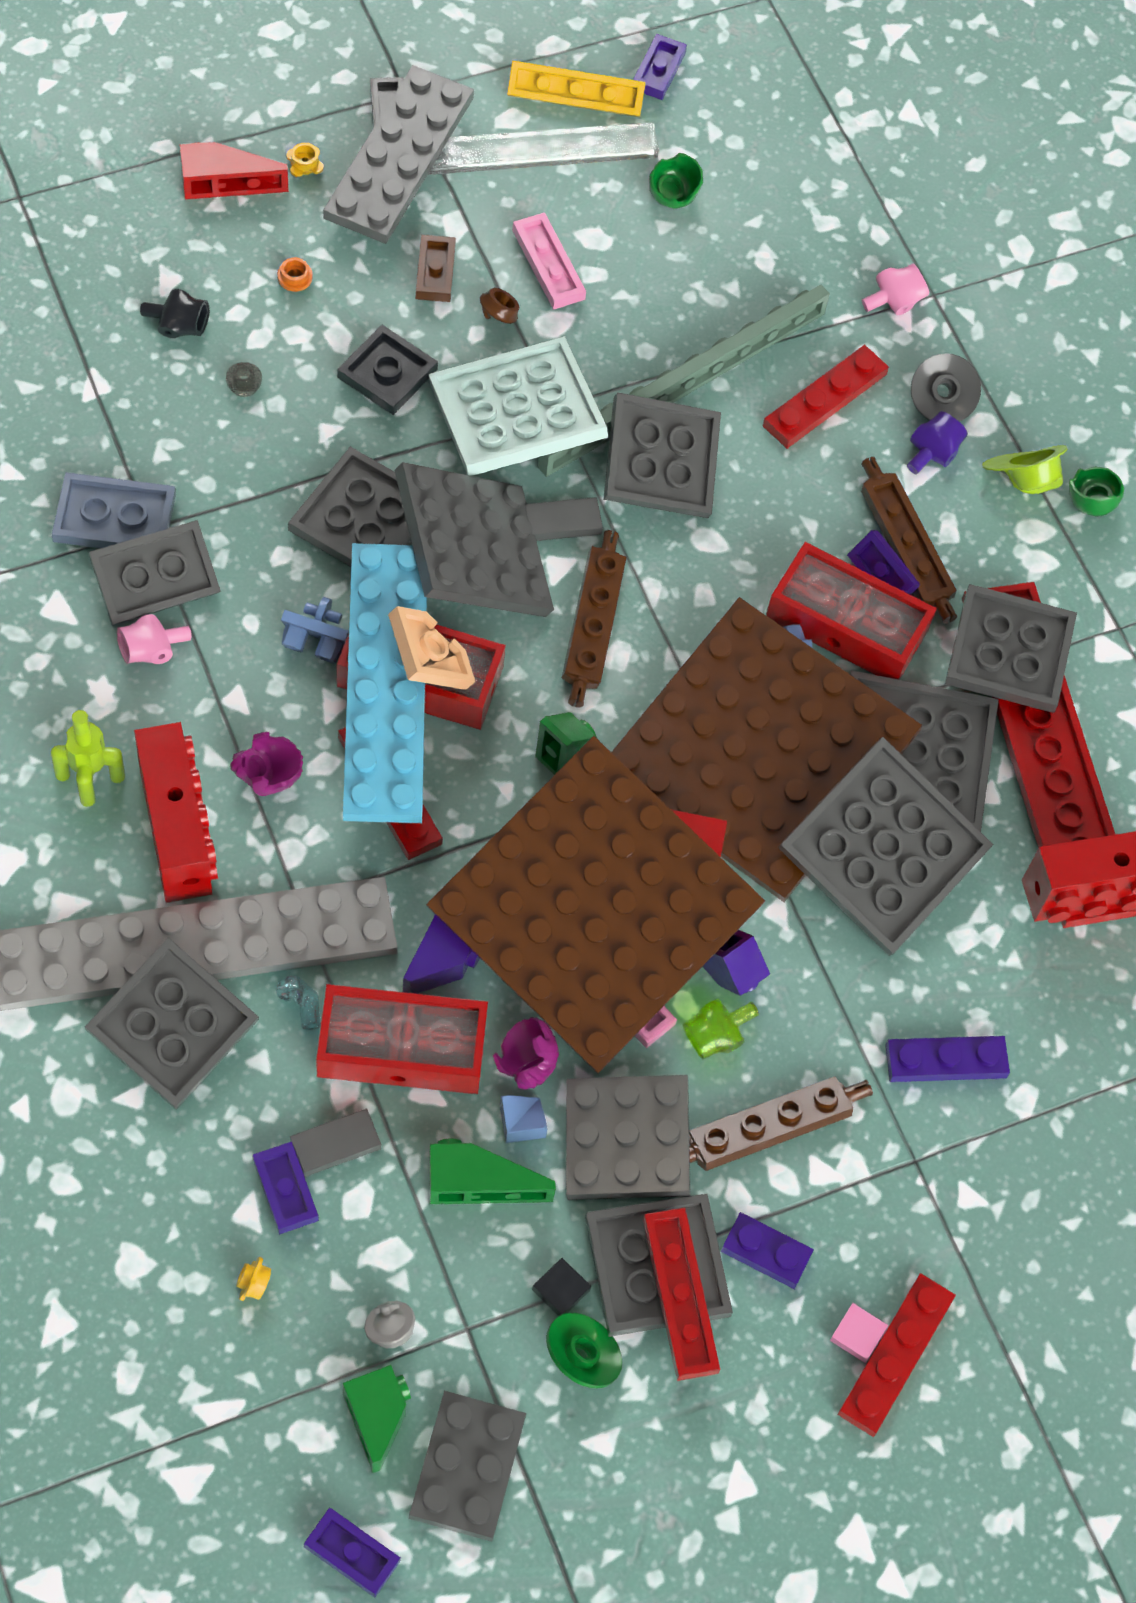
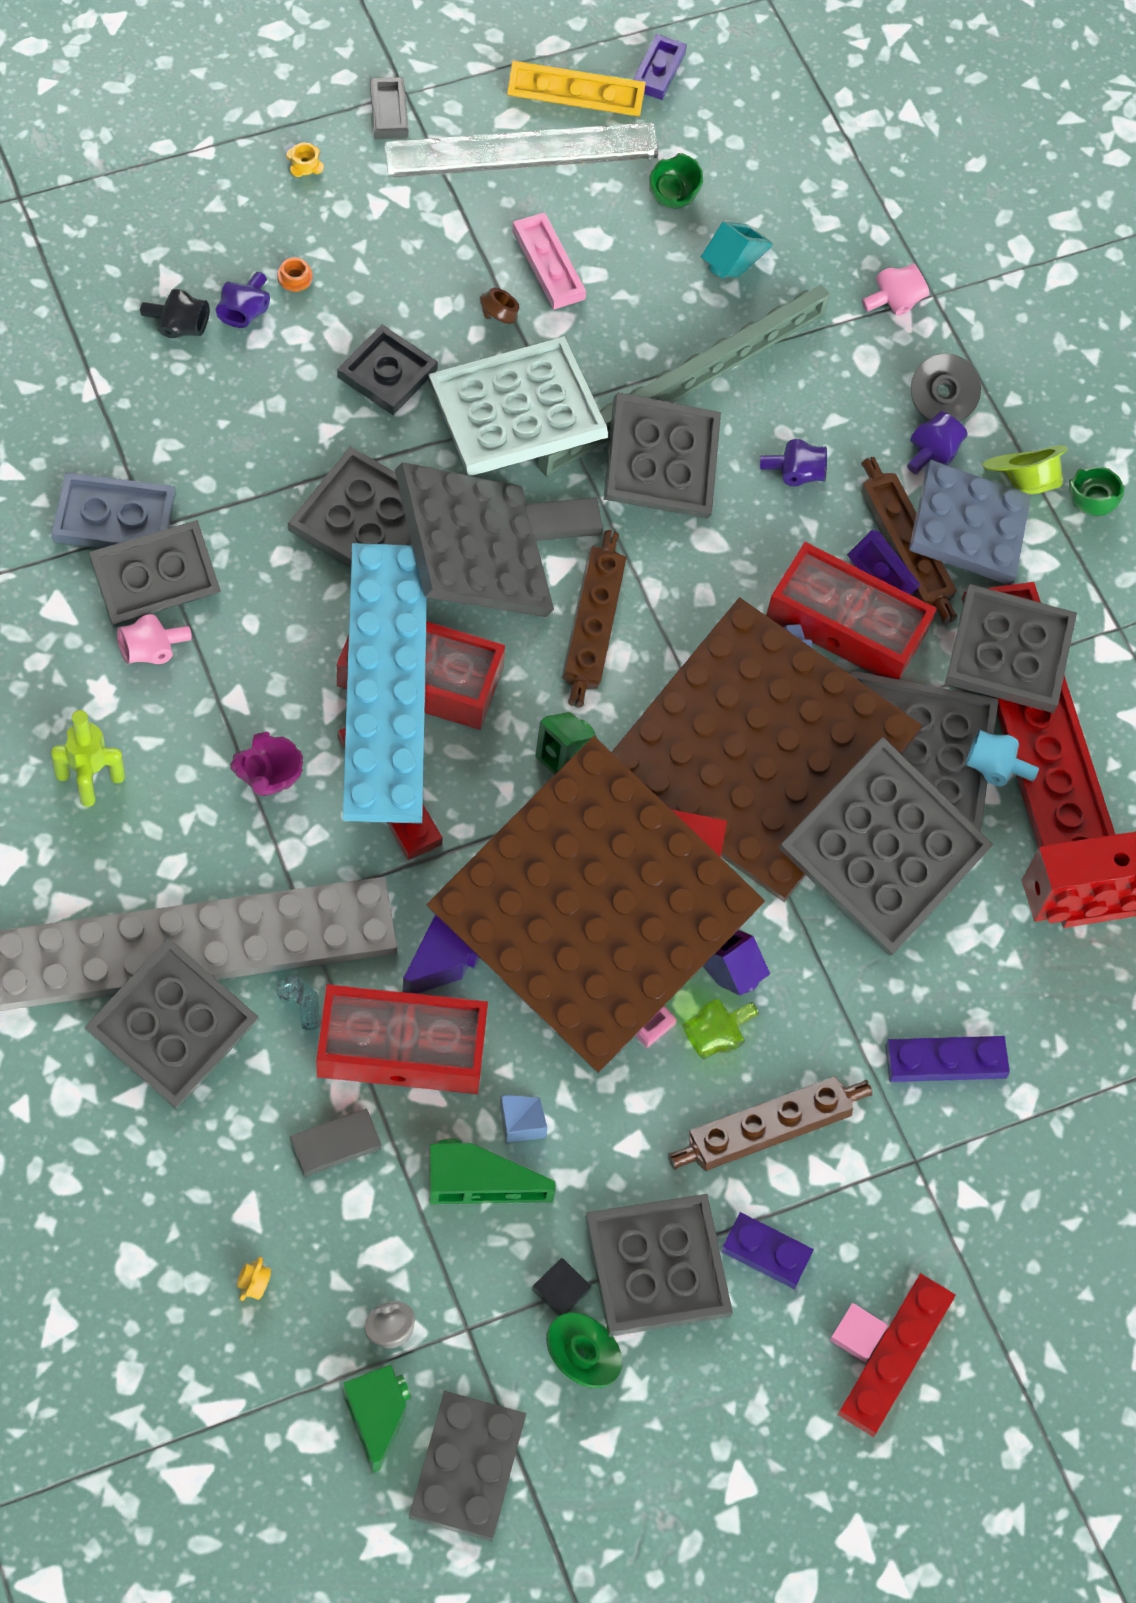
(176, 812): red brick -> none
(224, 171): slope -> none
(243, 302): none -> dark purple piece
(246, 386): clear smoke plate -> none
(285, 1188): dark purple plate -> none
(299, 627): medium blue hips -> none
(352, 1552): dark purple plate -> none
(398, 154): plate -> none
(427, 653): light nougat plate -> none
(435, 268): plate -> none
(528, 1053): magenta hair -> none
(627, 1137): dark grey plate -> none
(681, 1294): red plate -> none
(734, 249): none -> teal slope
(799, 464): none -> dark purple piece
(825, 396): red plate -> none
(970, 522): none -> sand blue plate
(997, 758): none -> medium azure piece

